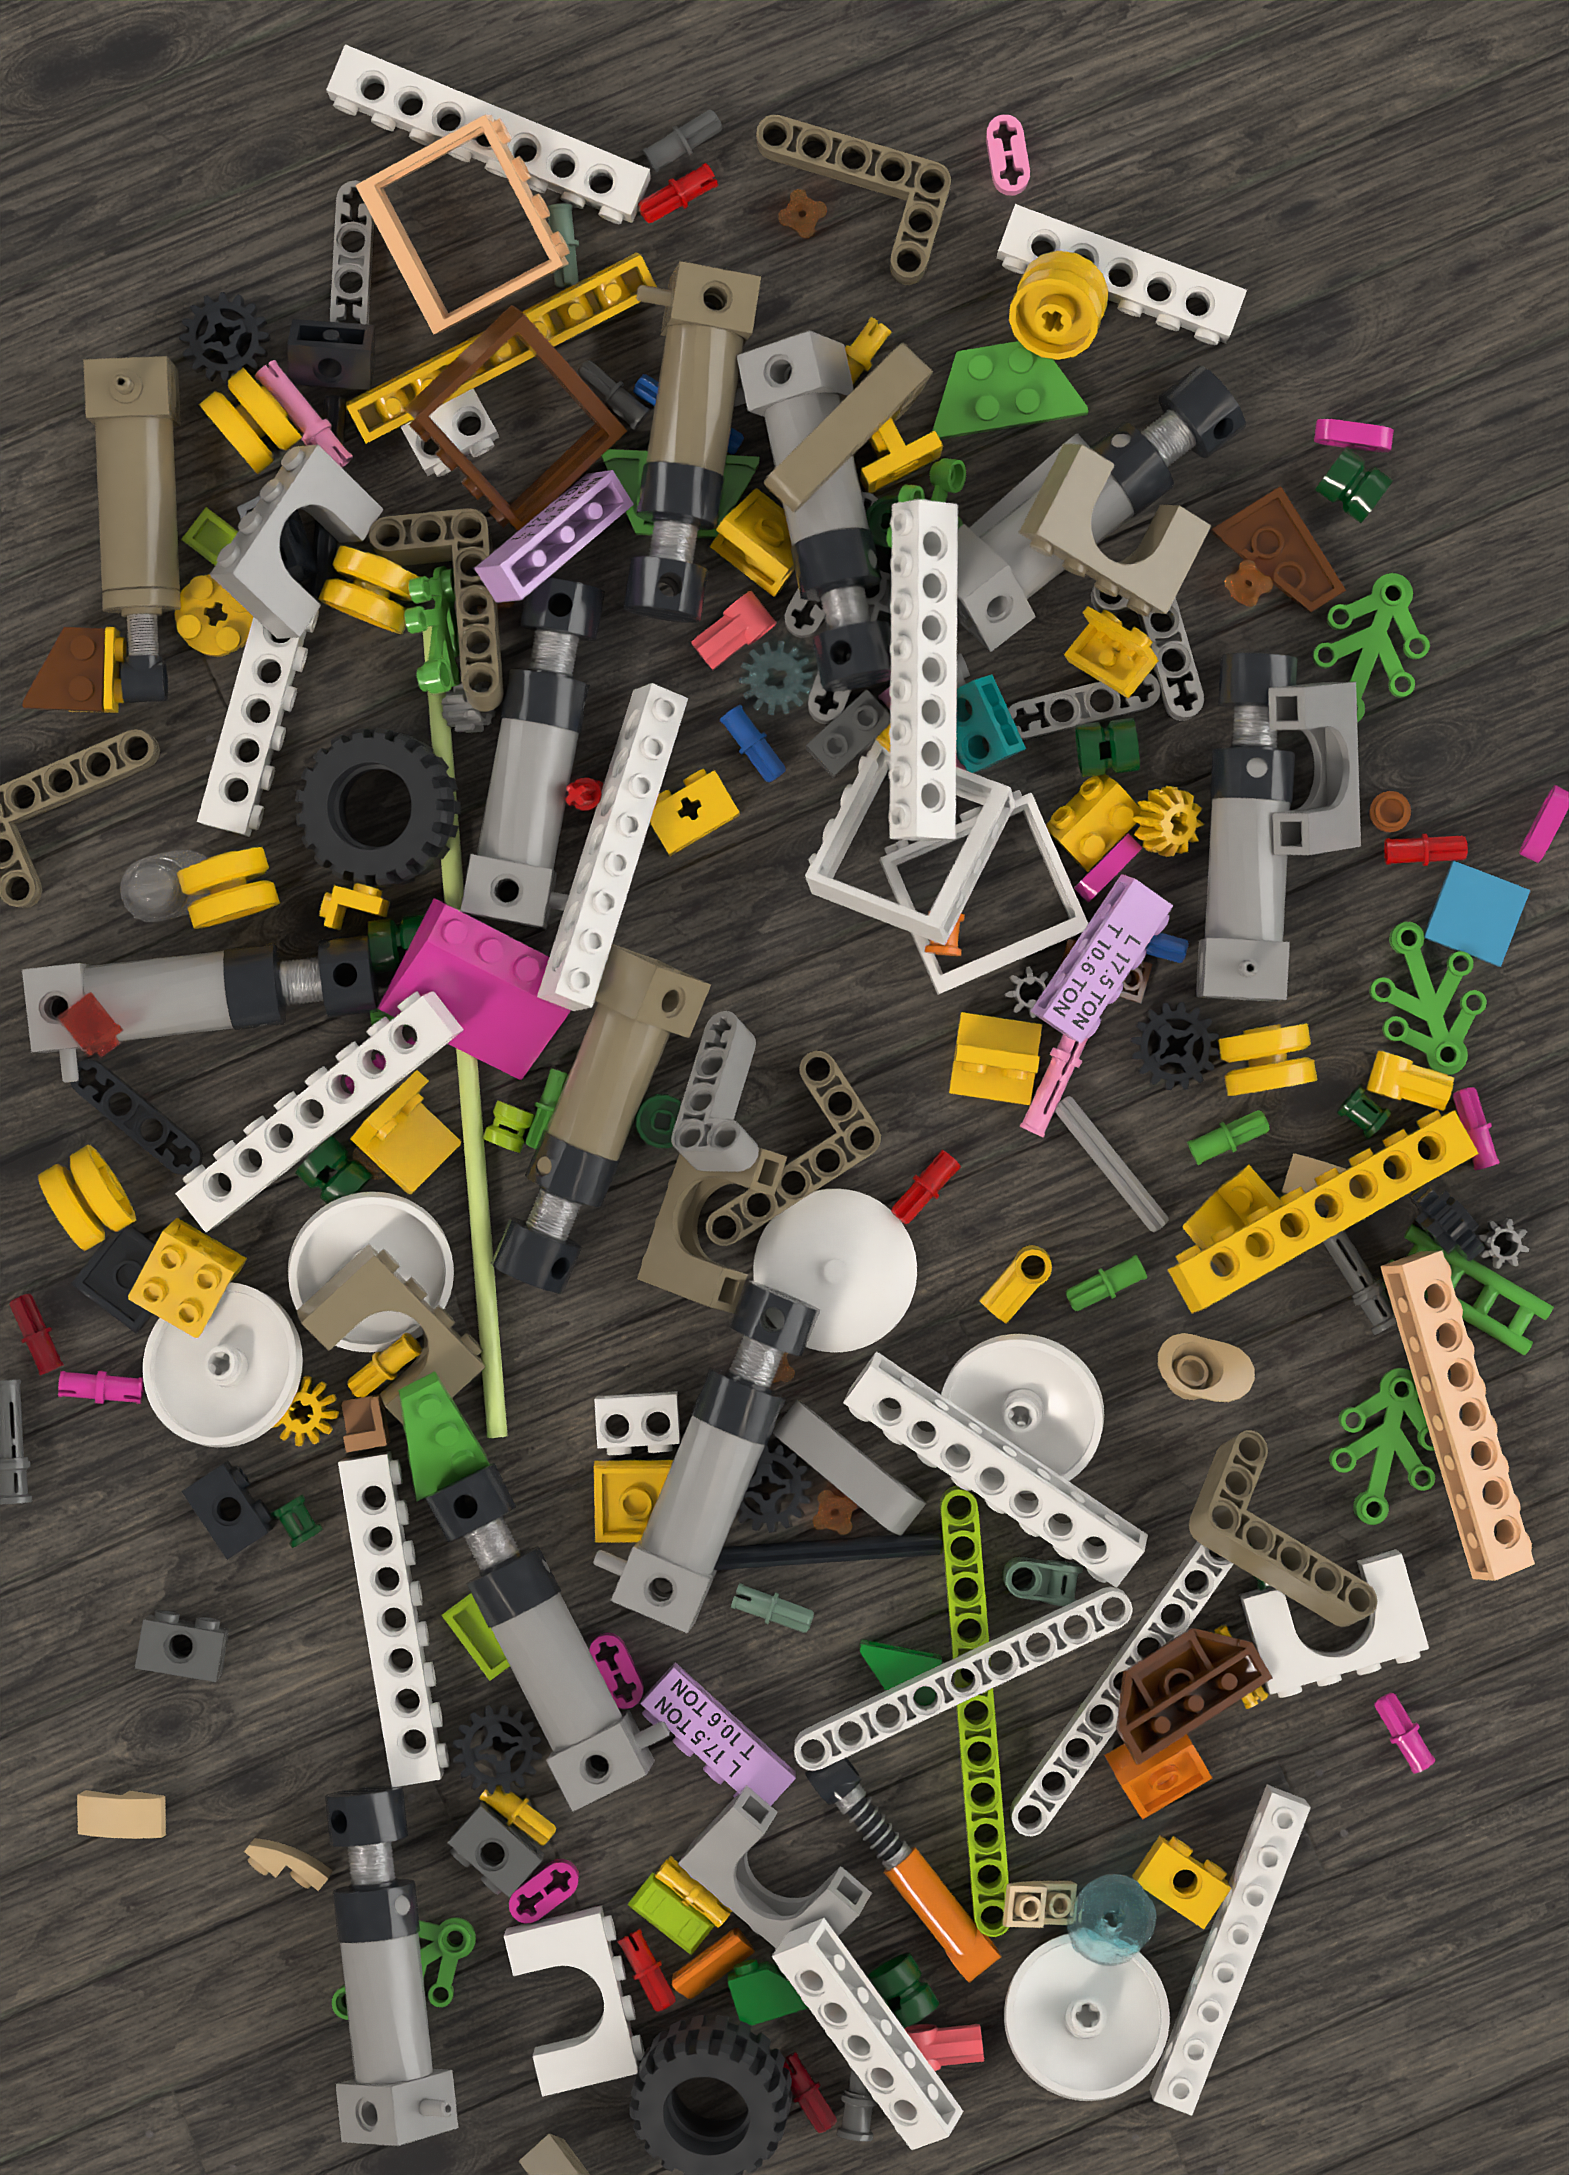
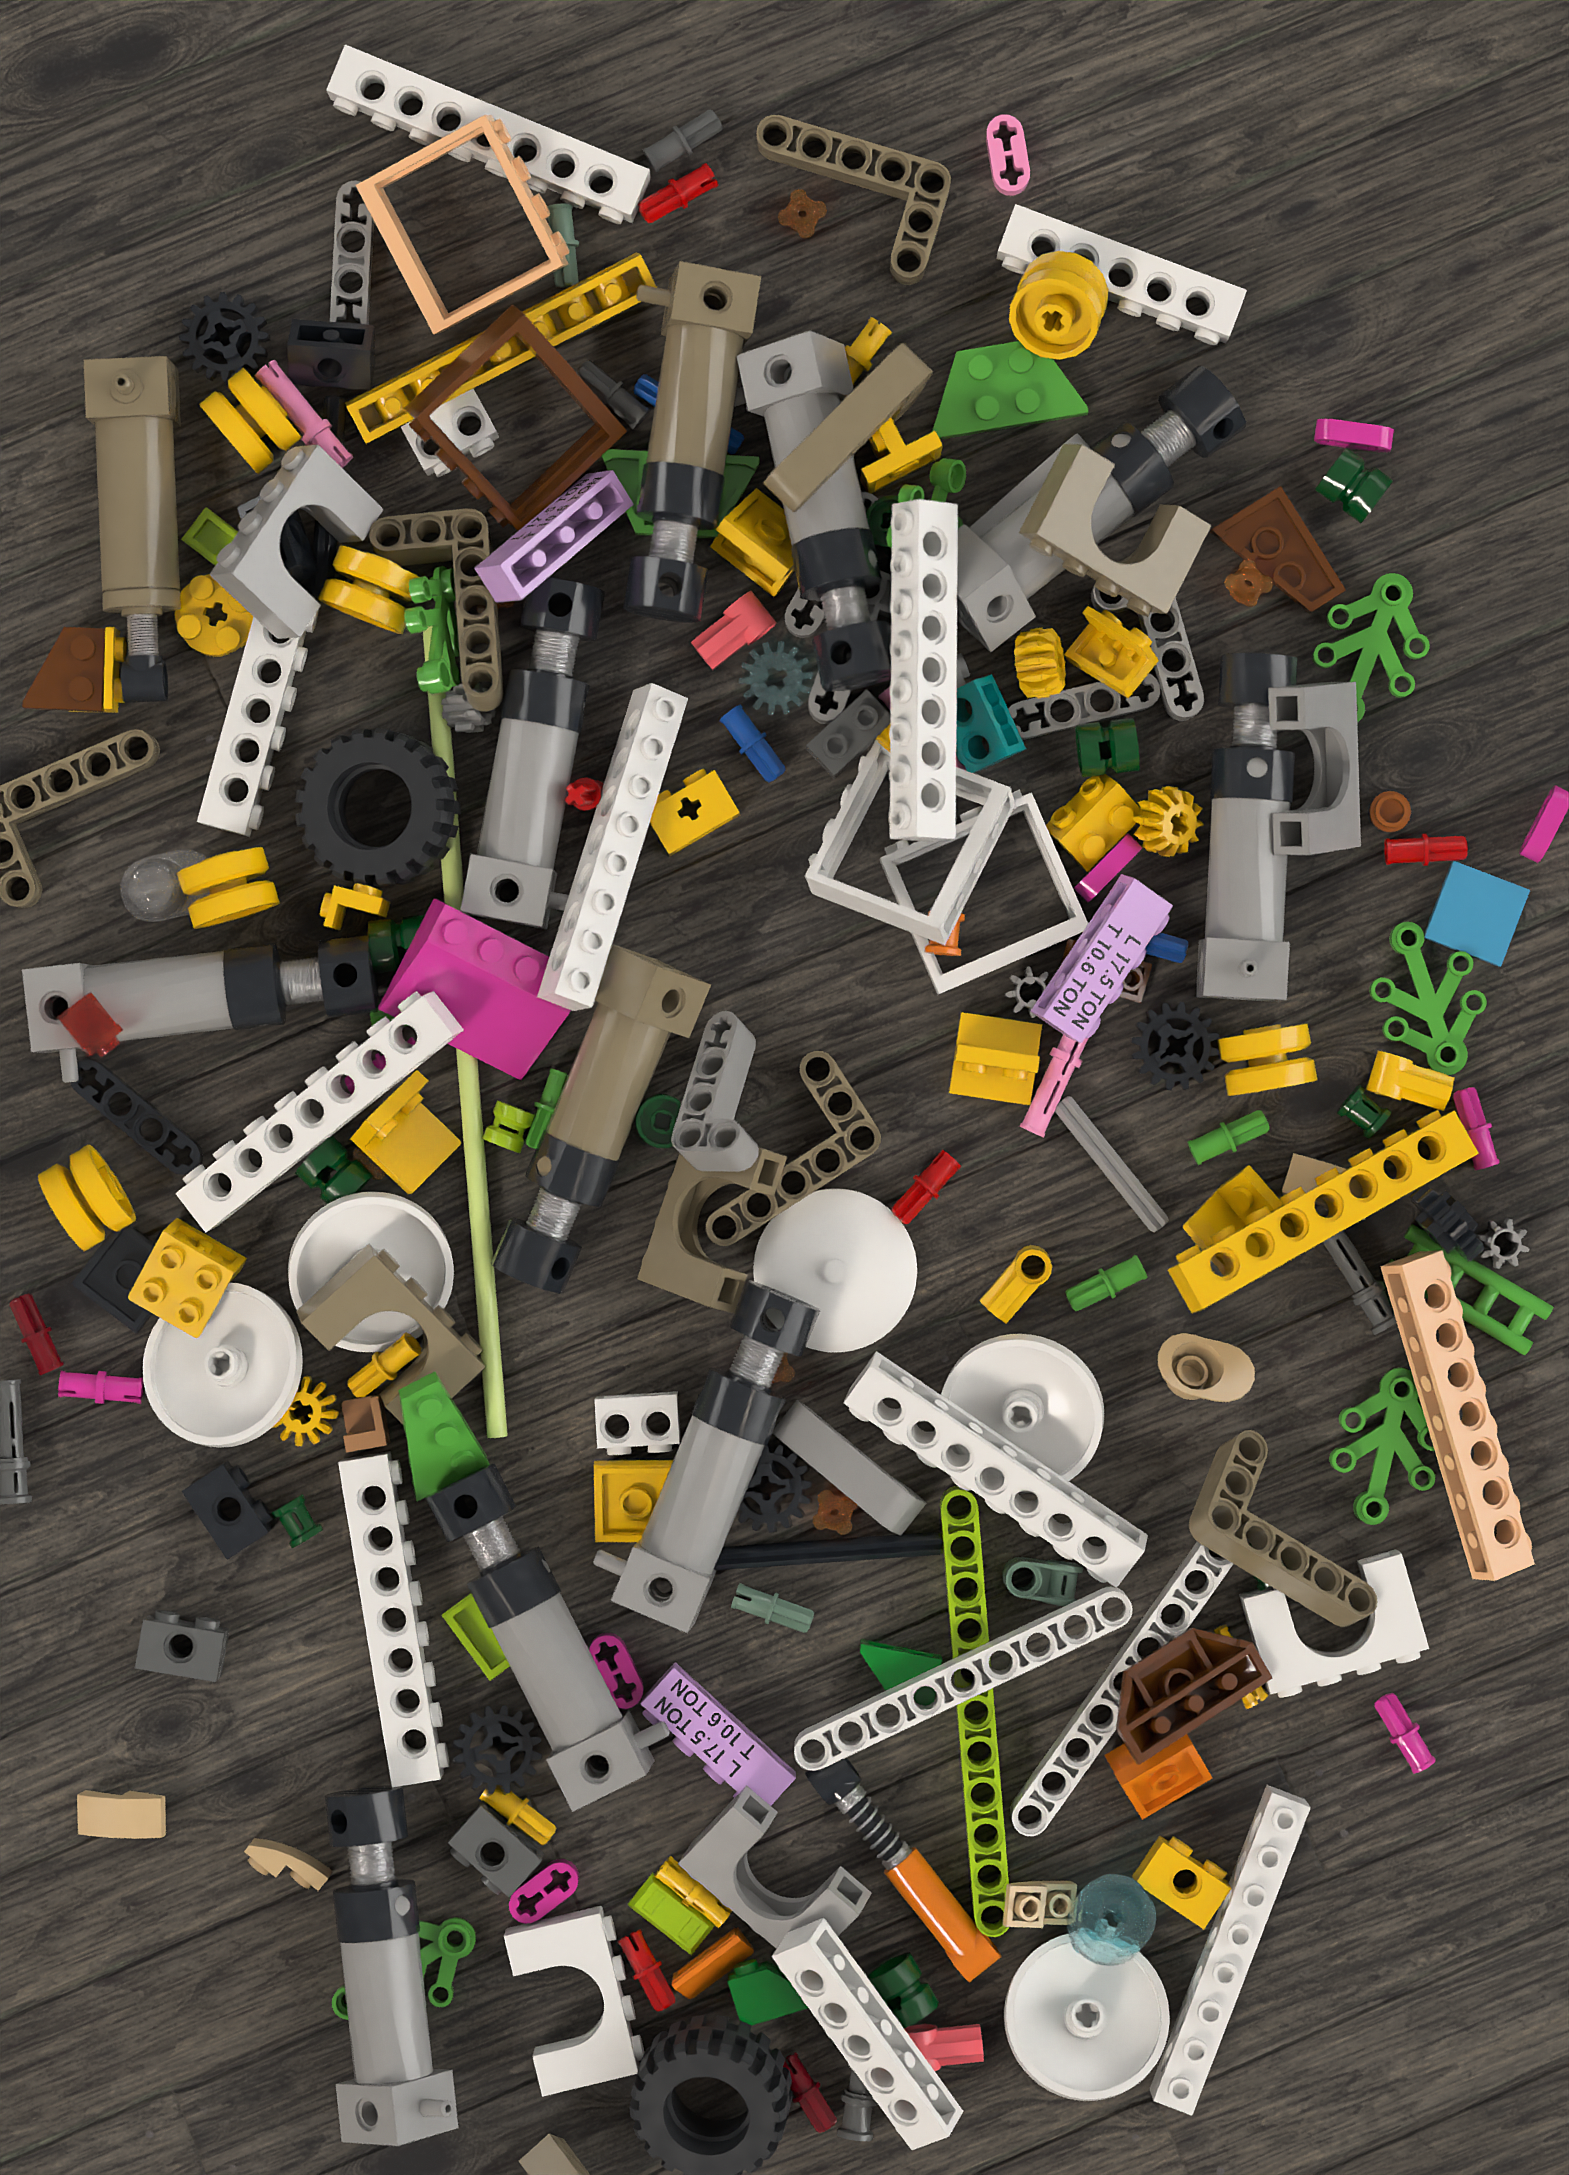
(1040, 663): none -> yellow gear

